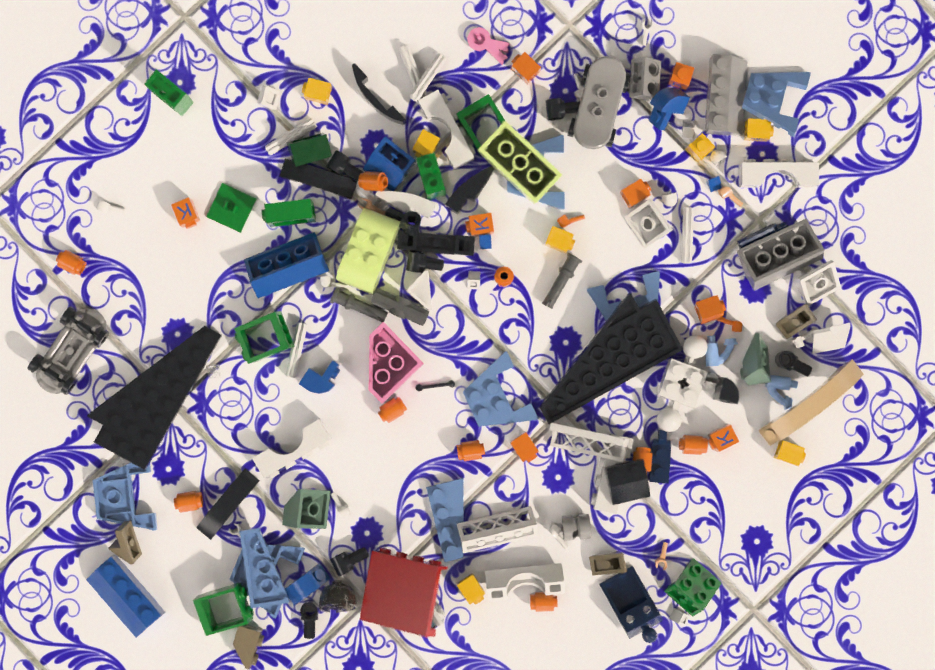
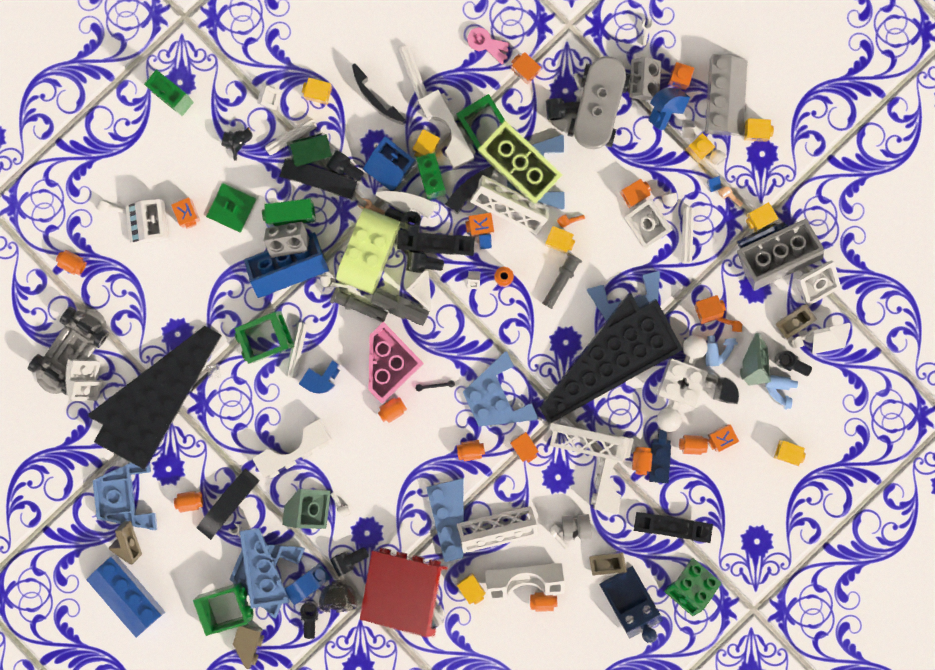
(82, 380): none -> white slope
(147, 221): none -> white slope
(236, 140): none -> black animal
(286, 239): none -> light grey brick
(373, 181): orange brick -> none
(427, 77): white axle -> none
(499, 193): none -> white fence
(627, 481): black slope -> none
(662, 556): light nougat hand -> none
(673, 527): none -> black slope
(679, 617): white piece -> none
(761, 217): none -> yellow brick
(766, 95): medium blue wing -> none
(803, 173): white arch -> none
(813, 404): tan arch -> none

